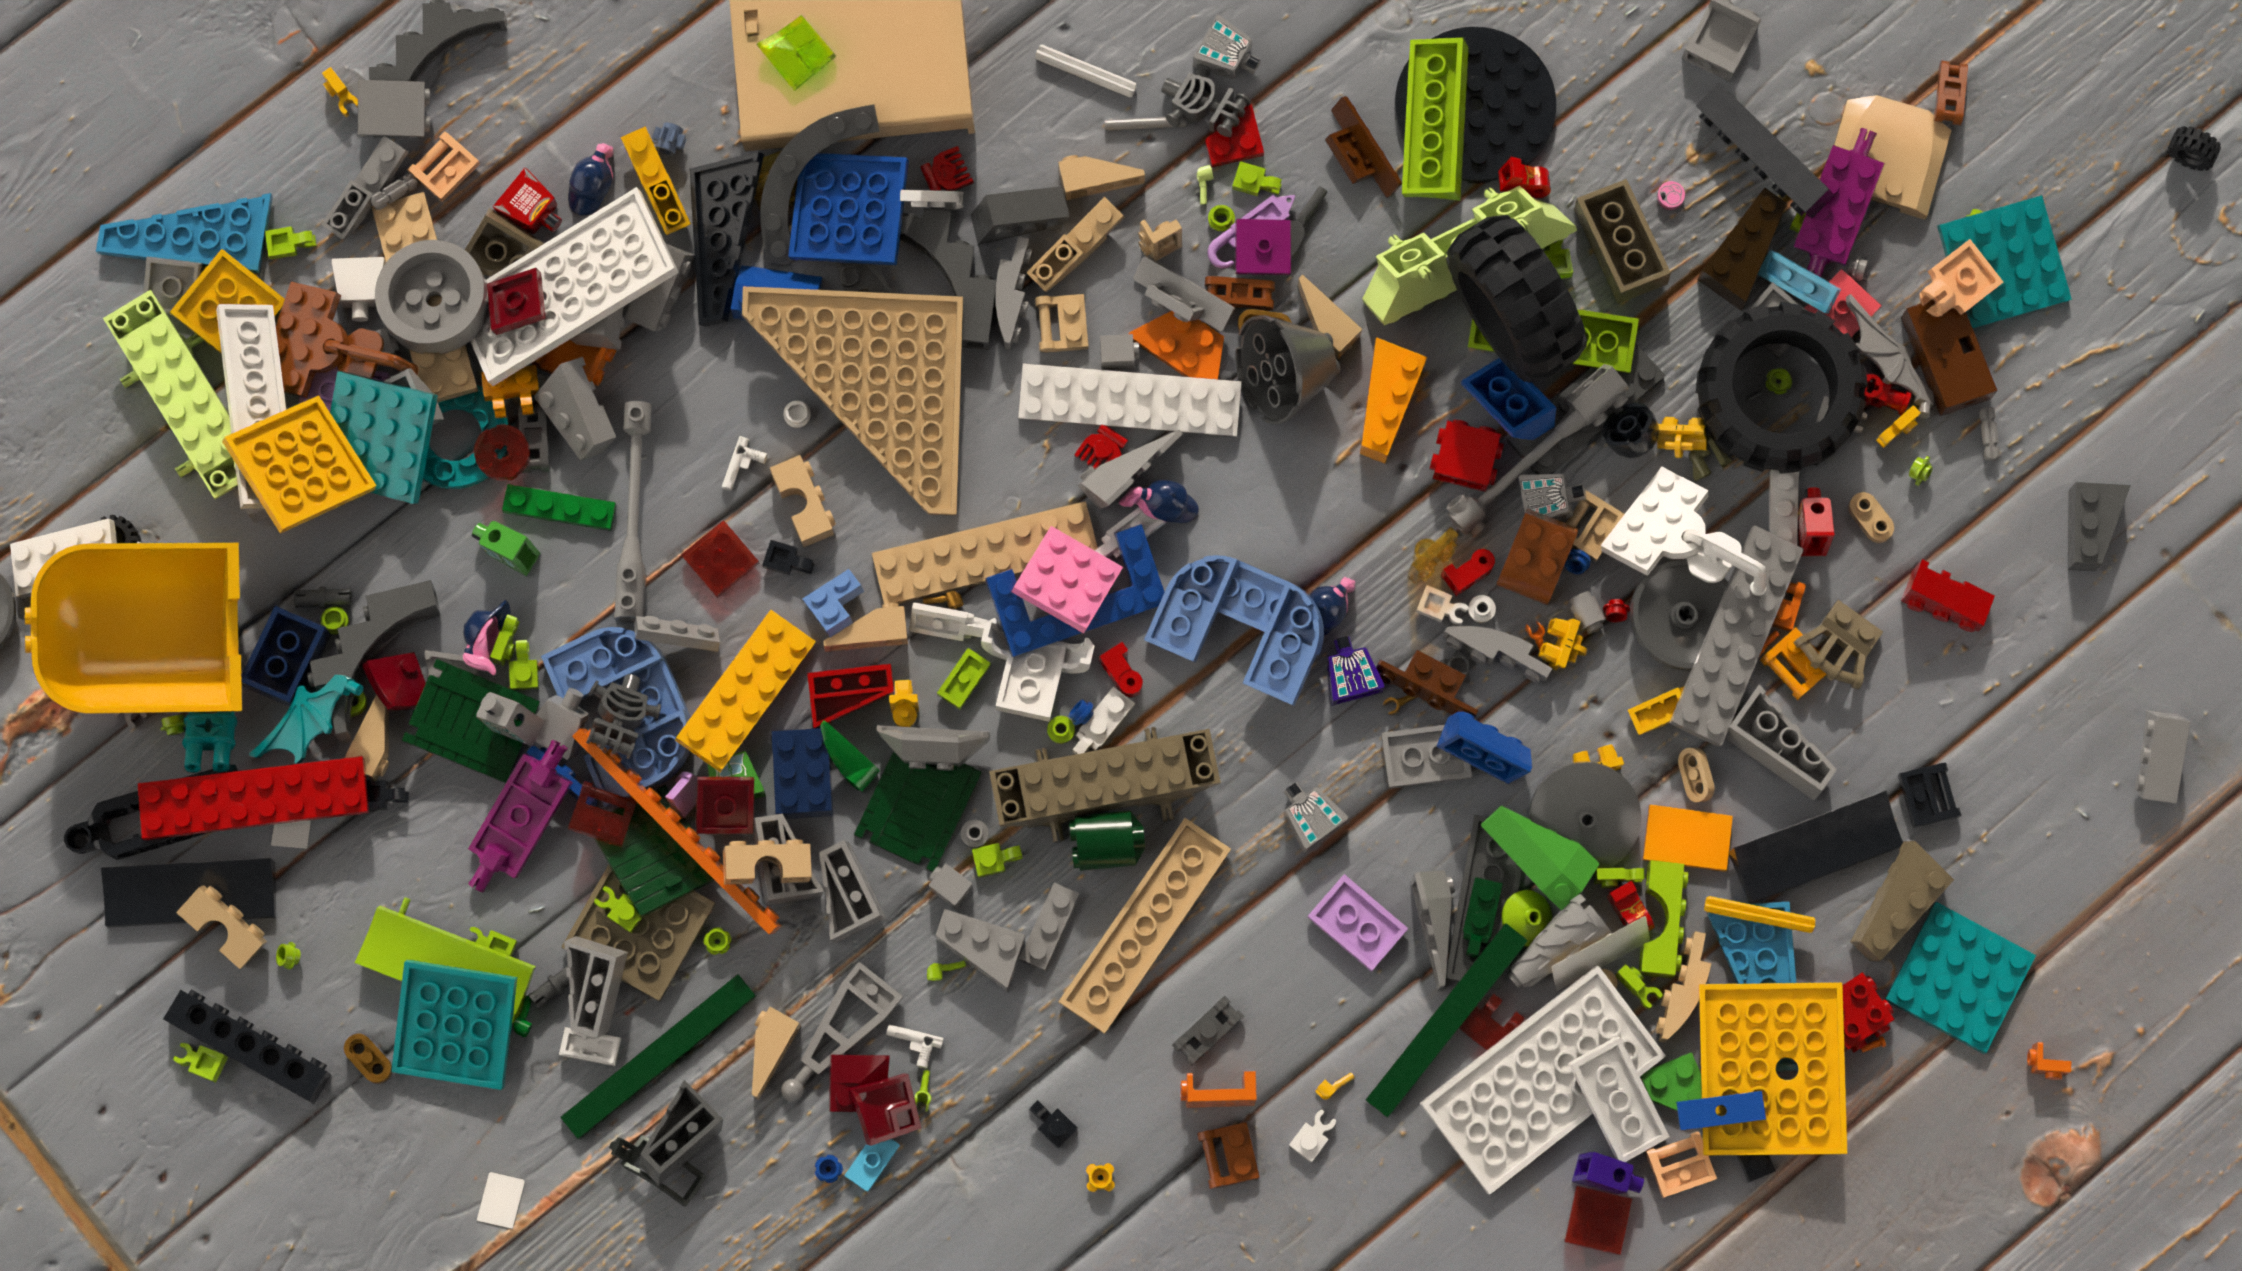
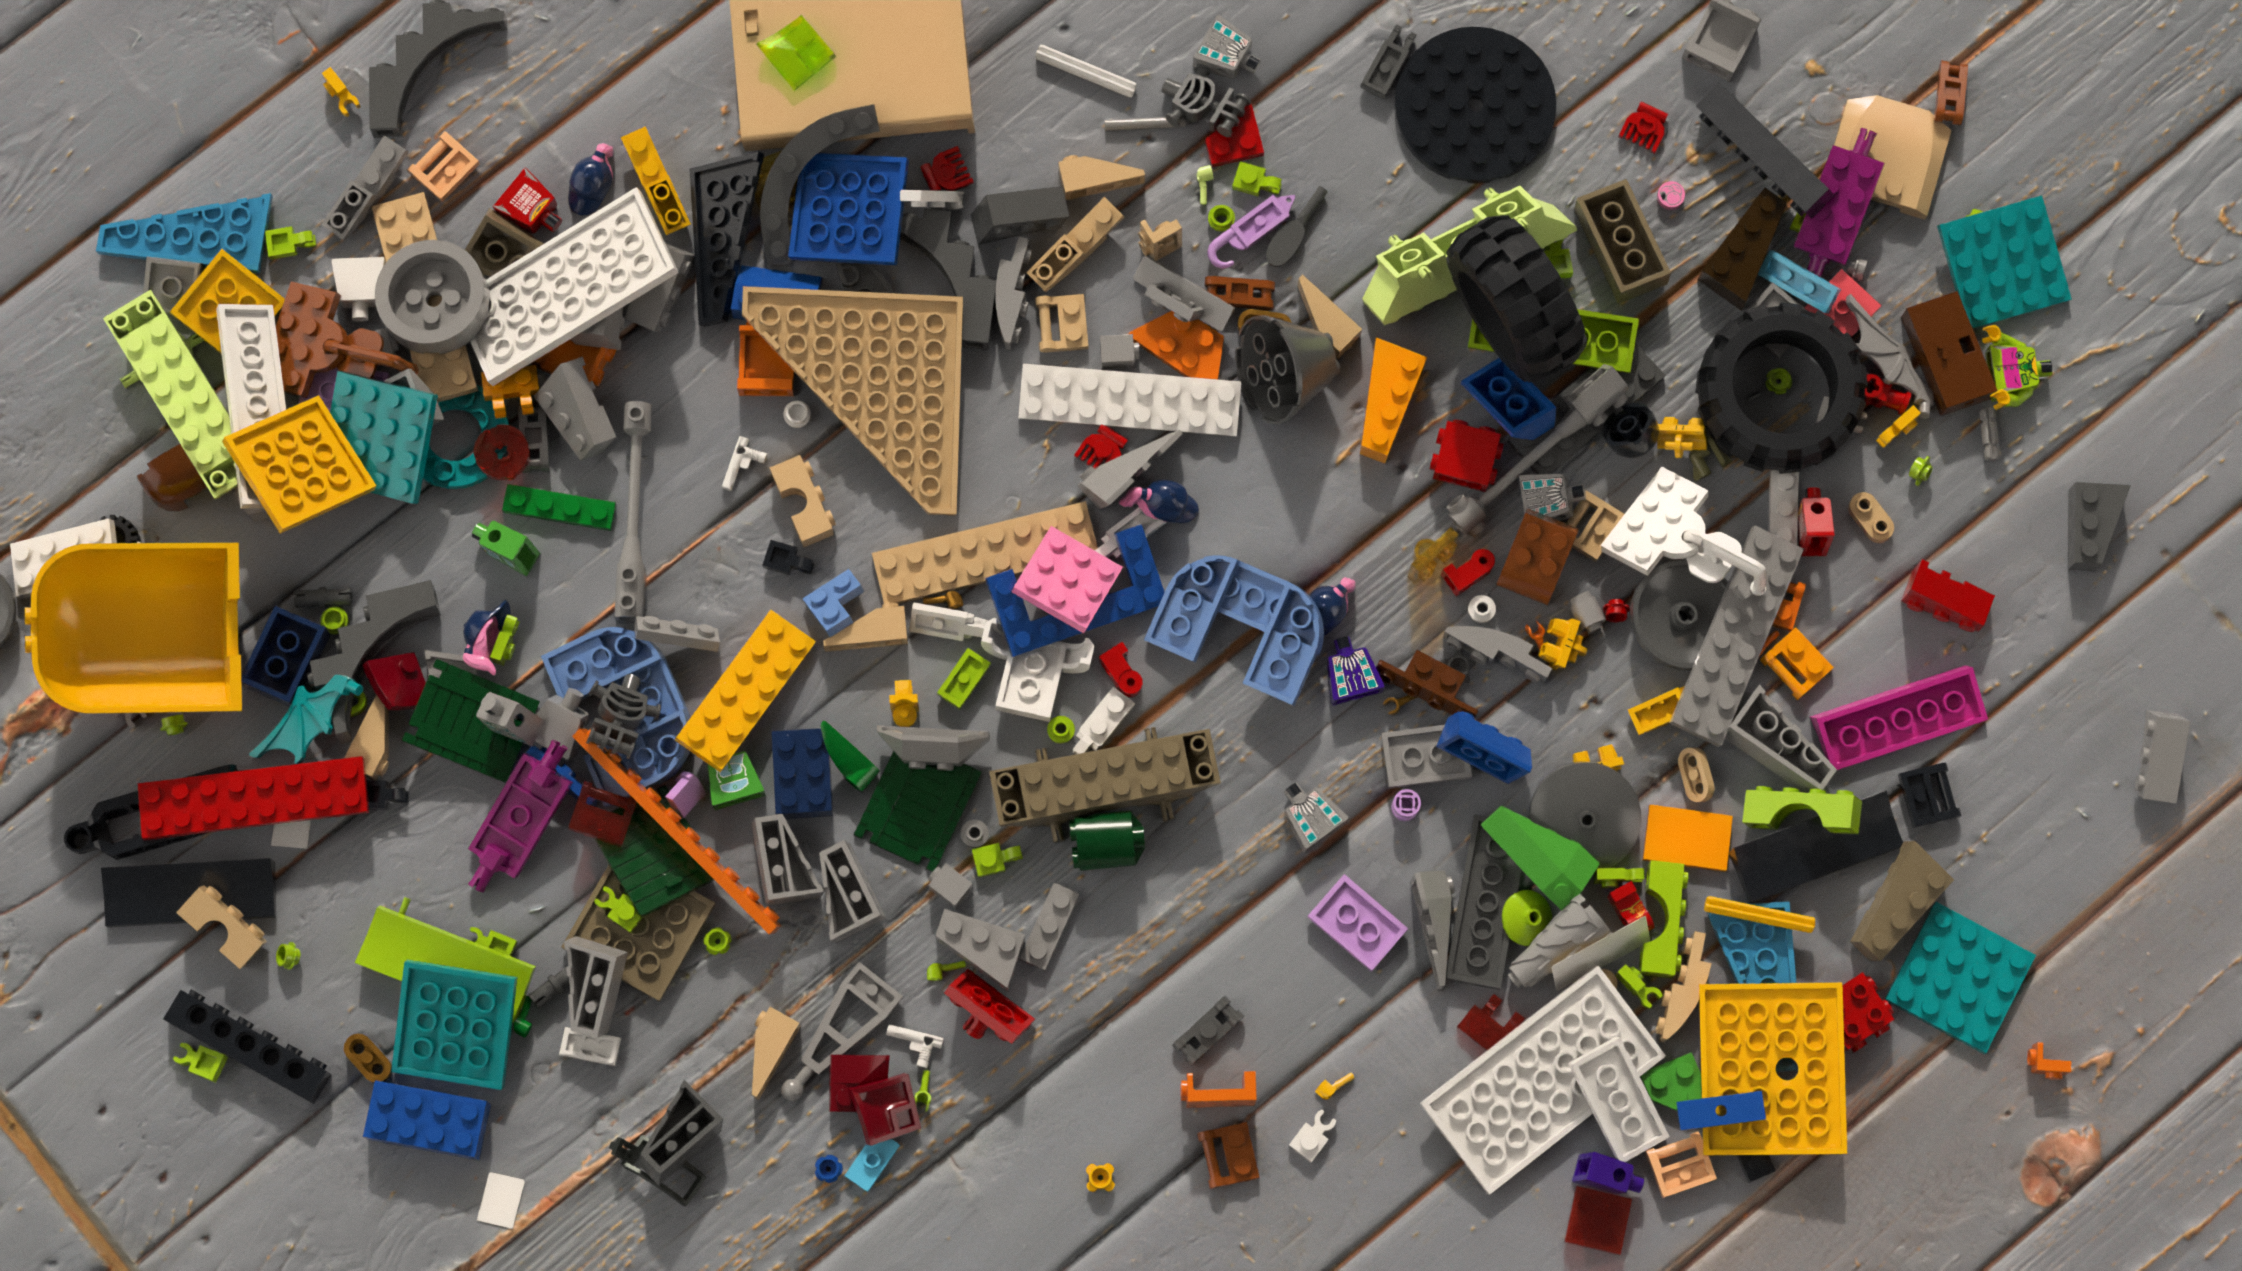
(171, 480): none -> reddish brown brick
(209, 733): teal pin -> none
(392, 108): light grey panel -> none
(394, 191): light grey axle -> none
(427, 1120): none -> blue brick
(516, 301): dark red plate -> none
(524, 671): lime plate -> none
(658, 1056): dark green tile -> none
(669, 139): sand blue gear -> none
(720, 559): clear red plate -> none
(725, 805): dark red plate -> none
(761, 368): none -> orange panel
(791, 859): tan arch -> none
(847, 690): red wedge -> none
(987, 1008): none -> red plate
(1055, 1126): black plate -> none
(1081, 712): blue plate -> none
(1144, 926): tan plate -> none
(1262, 247): magenta plate -> none
(1359, 151): reddish brown bracket -> none
(1387, 64): none -> dark grey hinge
(1402, 809): none -> lavender wheel
(1435, 118): lime arch -> none
(1437, 604): white plate -> none
(1446, 1020): dark green tile -> none
(1481, 914): dark green hinge -> none
(1532, 179): red leg -> none
(1577, 561): blue plate -> none
(1647, 122): none -> red piece
(1769, 808): none -> lime arch
(1851, 633): dark tan plate -> none
(1881, 1042): orange piece -> none
(1900, 717): none -> dark pink arch
(1959, 281): light nougat plate -> none
(2012, 368): none -> torso
(2194, 148): black tyre -> none

